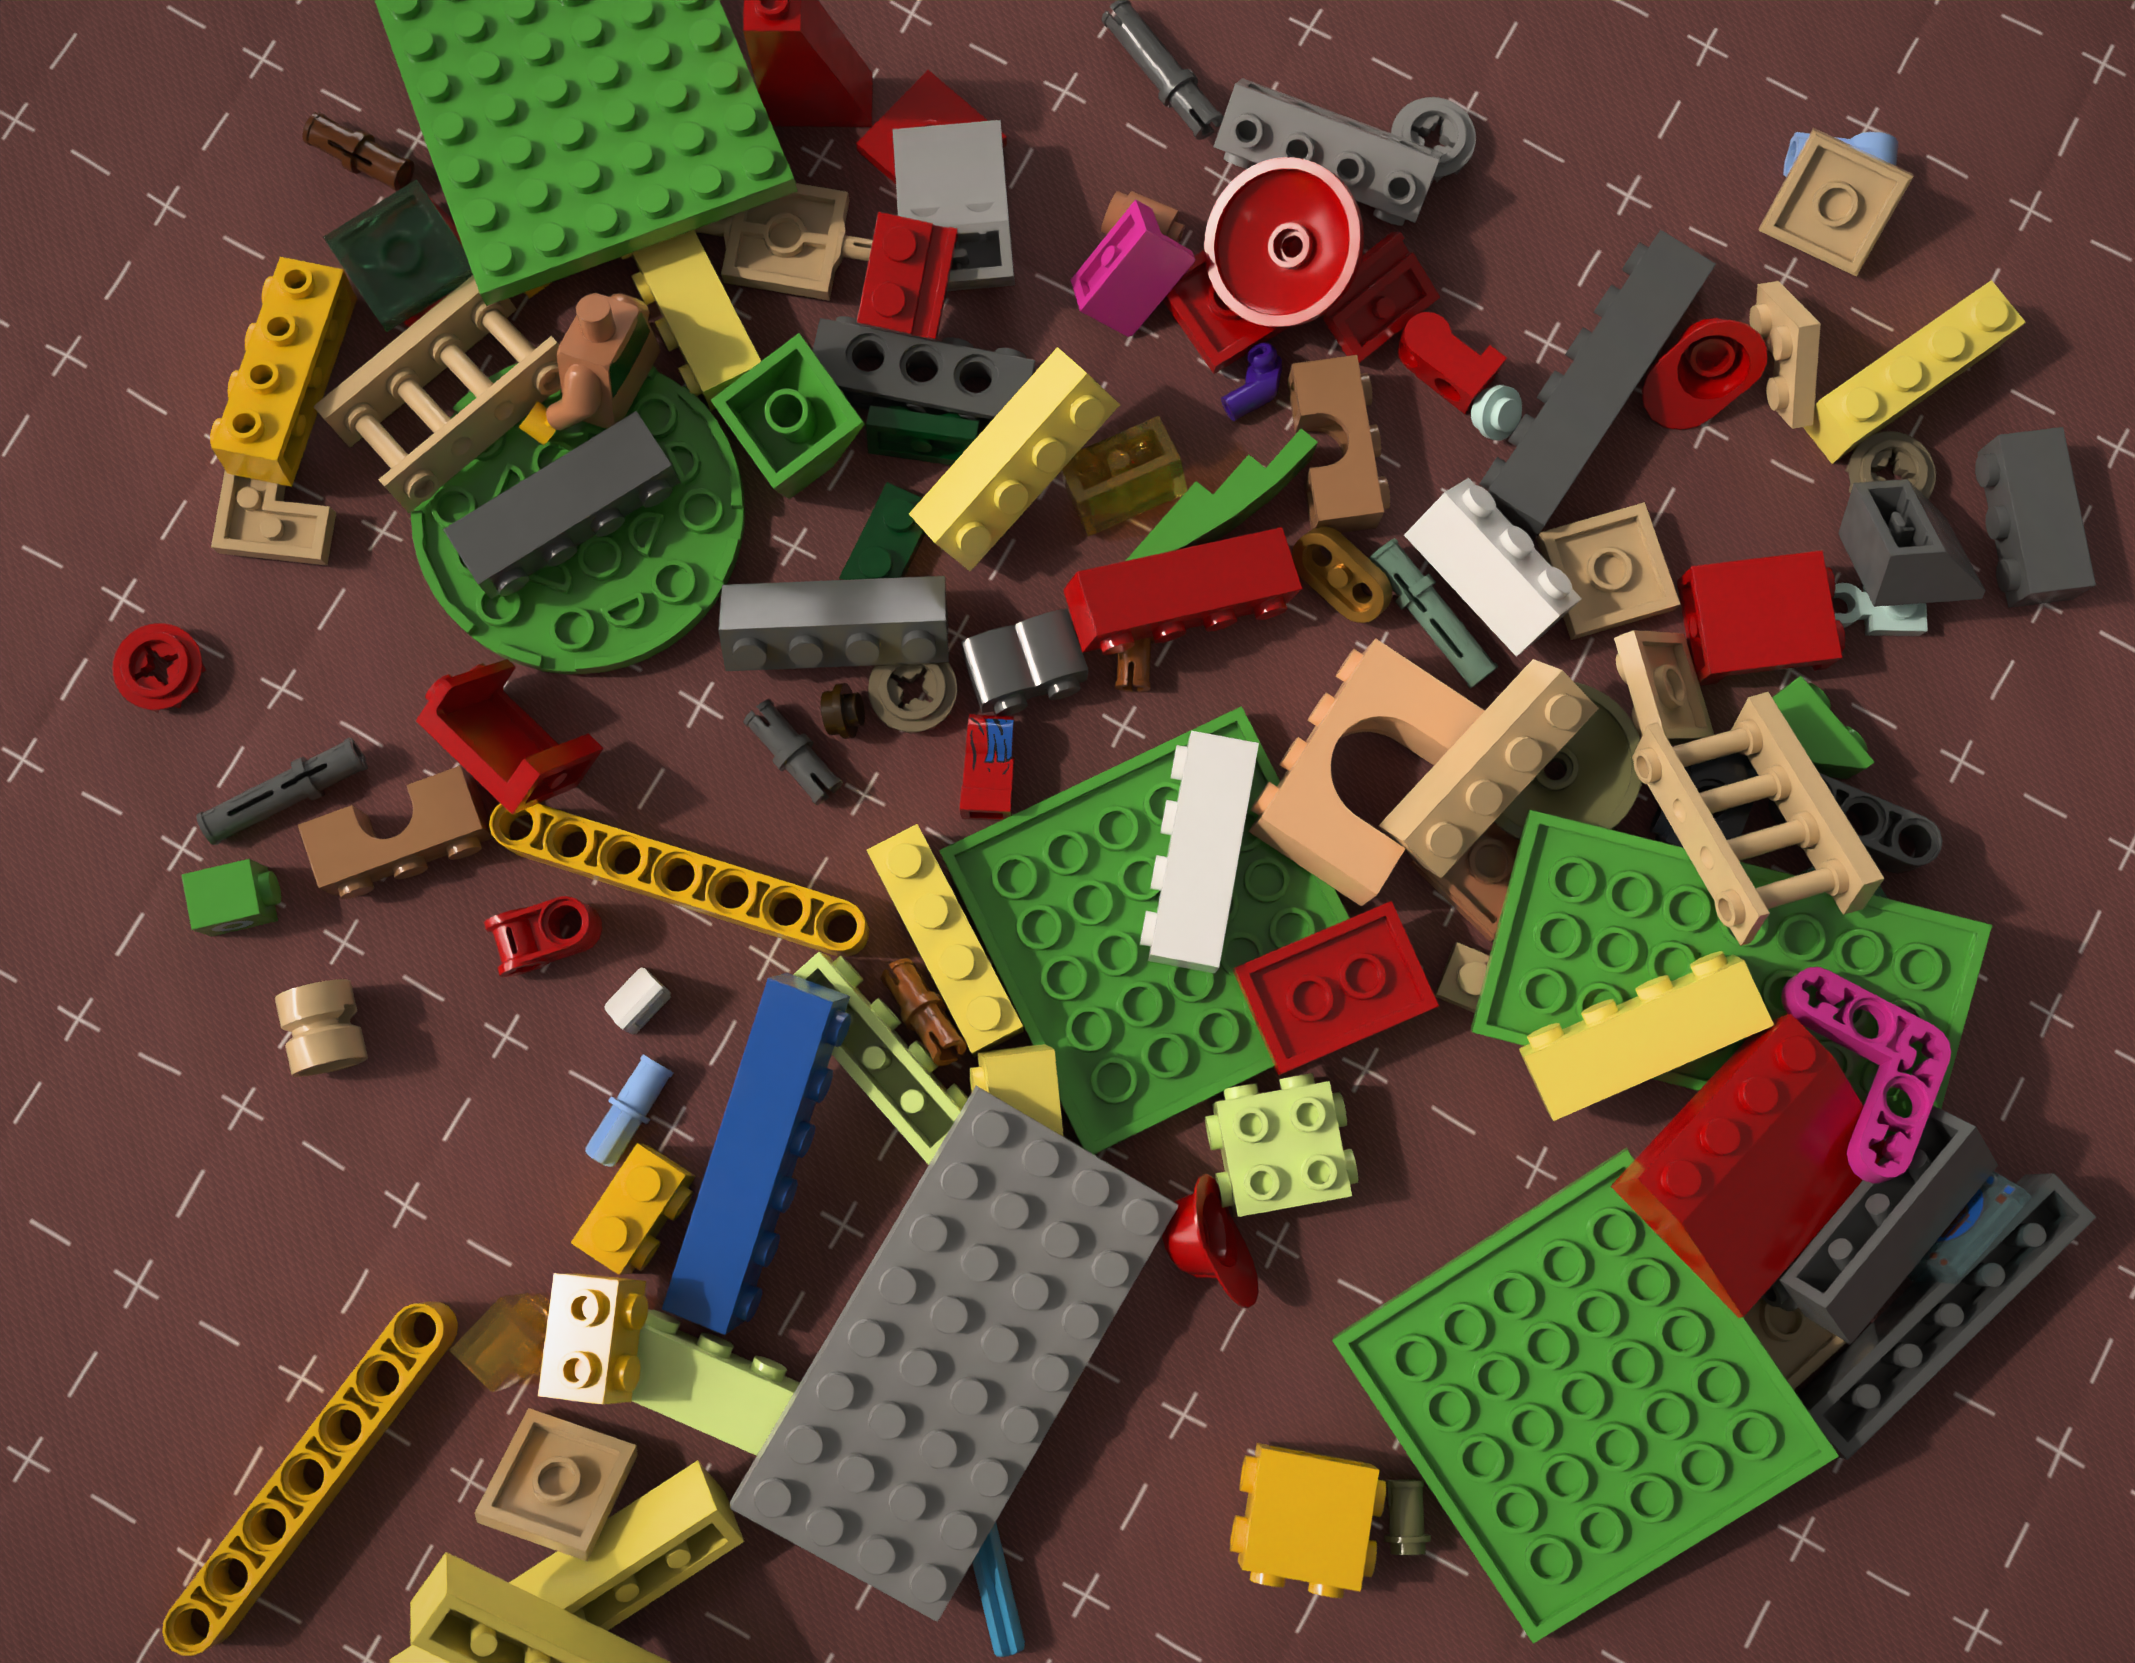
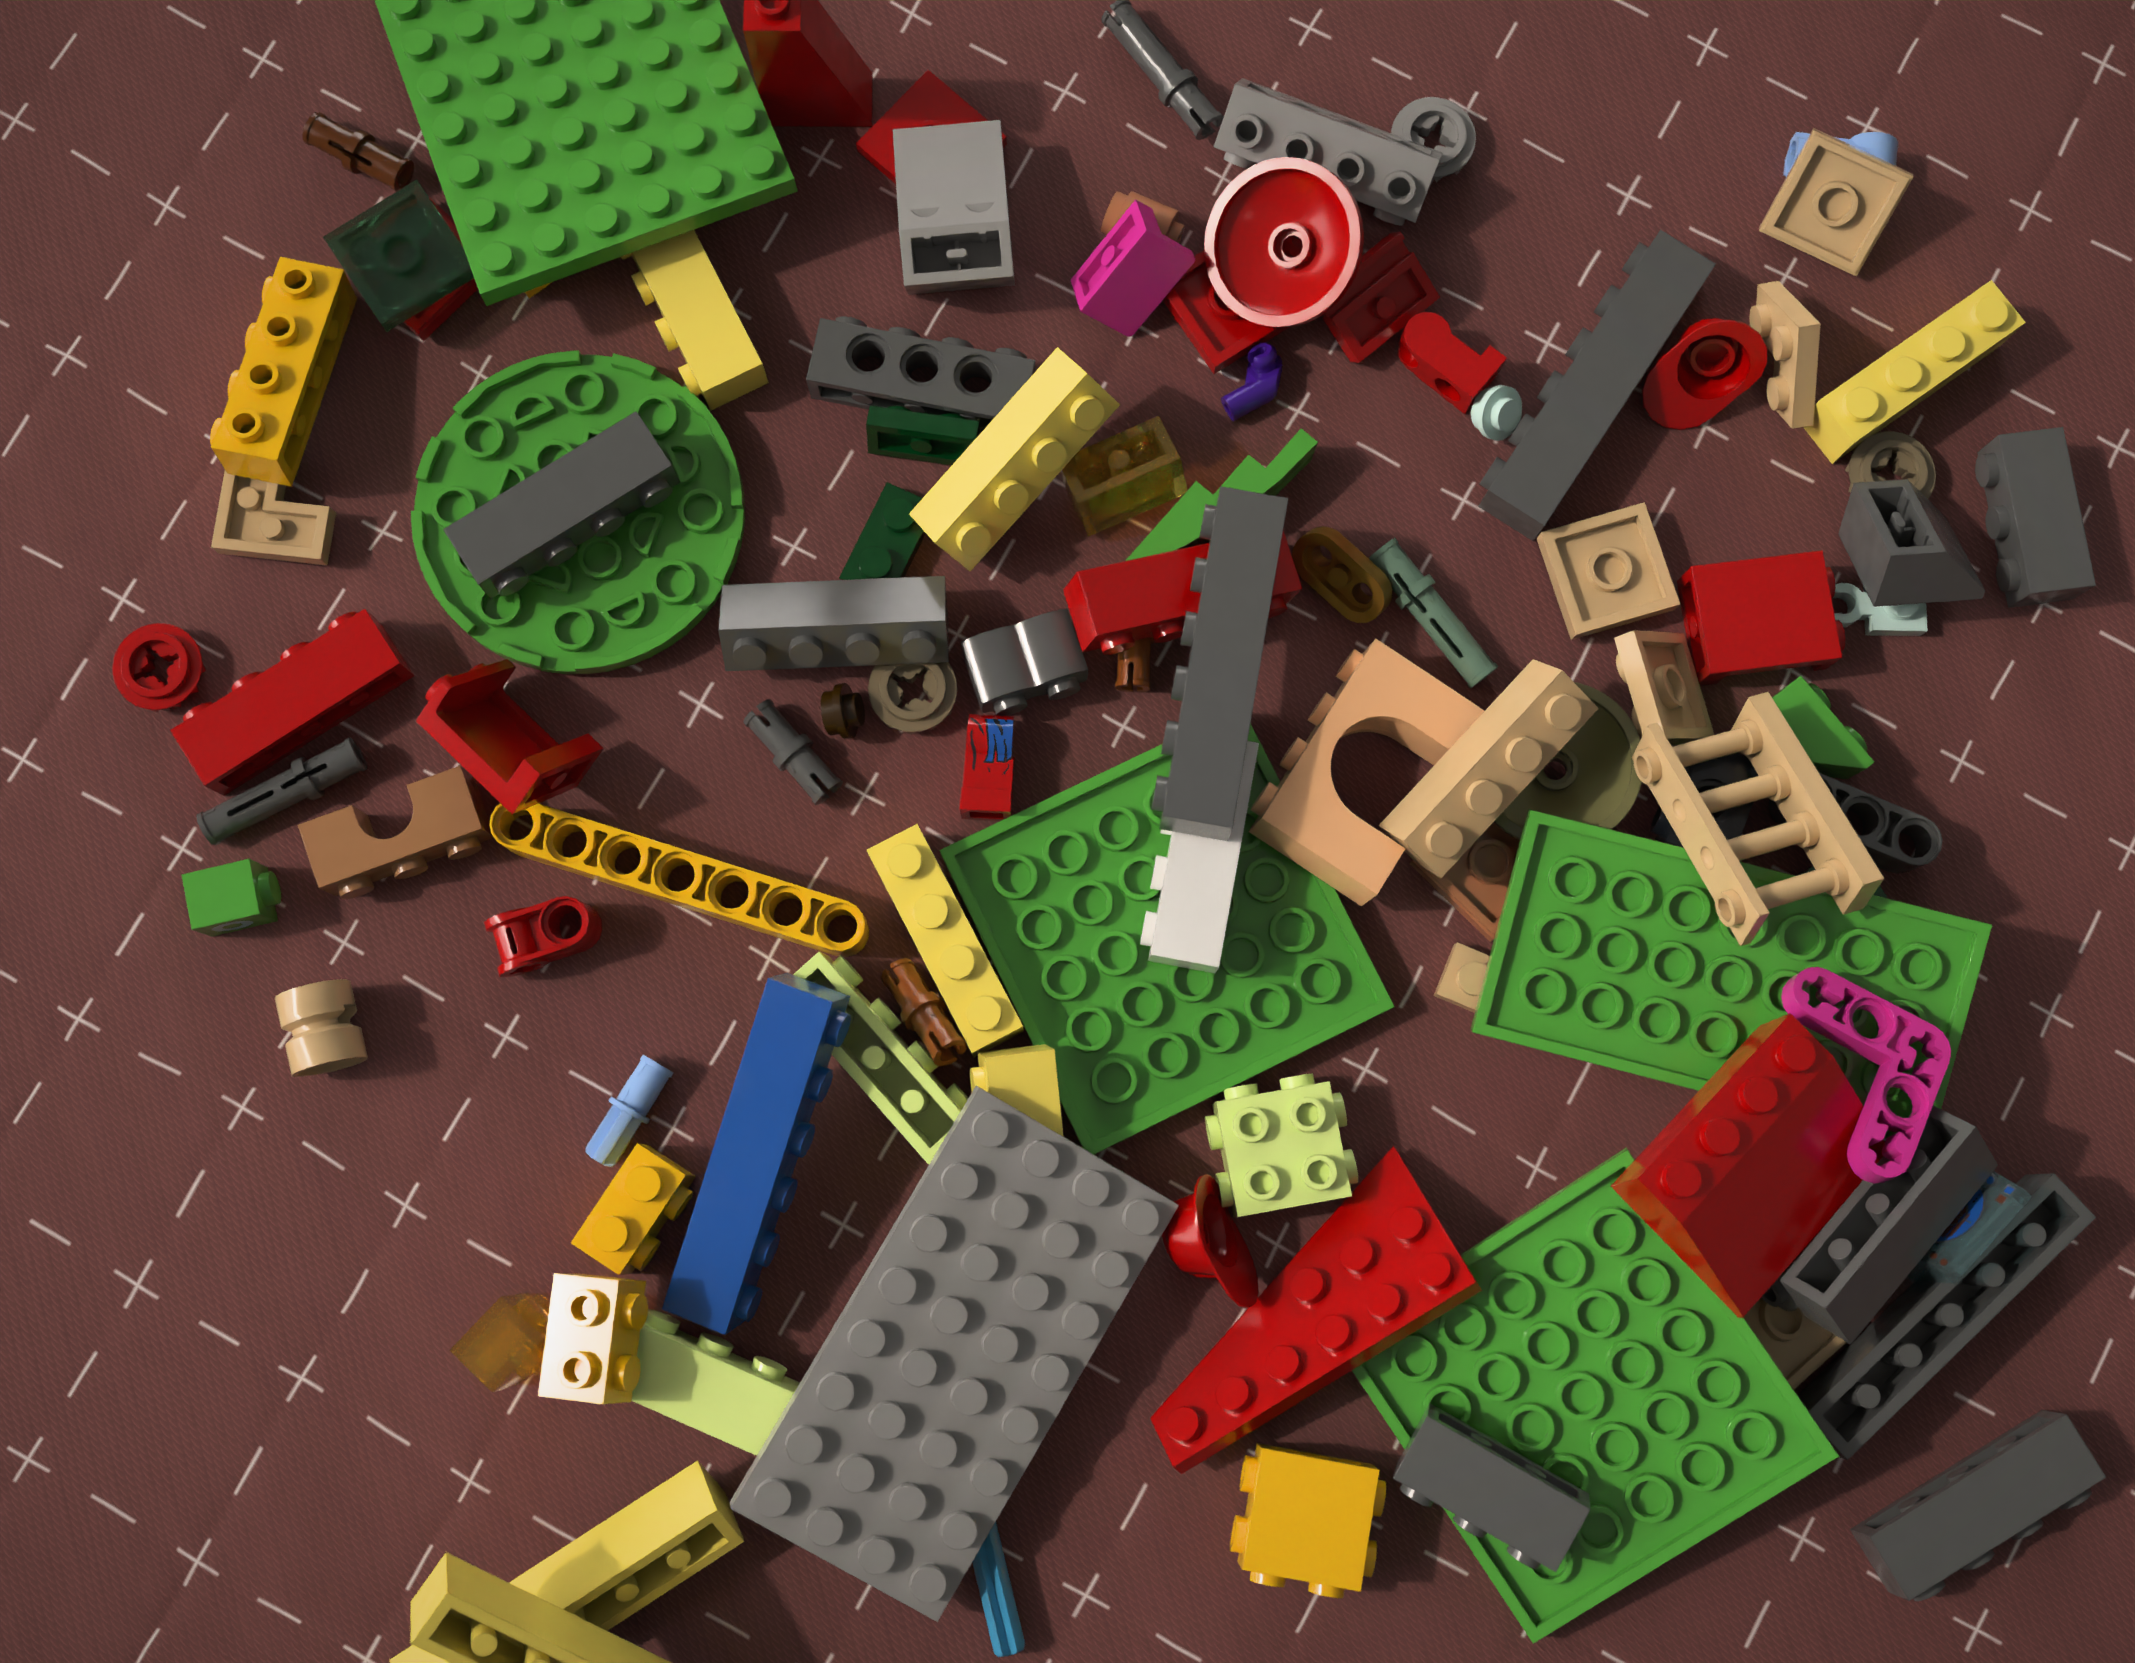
(290, 1494): yellow beam -> none
(291, 701): none -> red brick
(417, 358): tan fence -> none
(556, 1484): tan plate -> none
(598, 365): nougat torso -> none
(637, 1001): white slope -> none
(790, 243): tan plate -> none
(790, 416): bright green slope -> none
(907, 276): red plate -> none
(1222, 664): none -> dark grey brick
(1333, 400): medium nougat arch -> none
(1335, 987): red plate -> none
(1345, 1297): none -> red wing
(1406, 1517): olive pin -> none
(1491, 1489): none -> dark grey brick
(1492, 566): white brick -> none
(1645, 1035): light yellow brick -> none
(1978, 1505): none -> dark grey brick

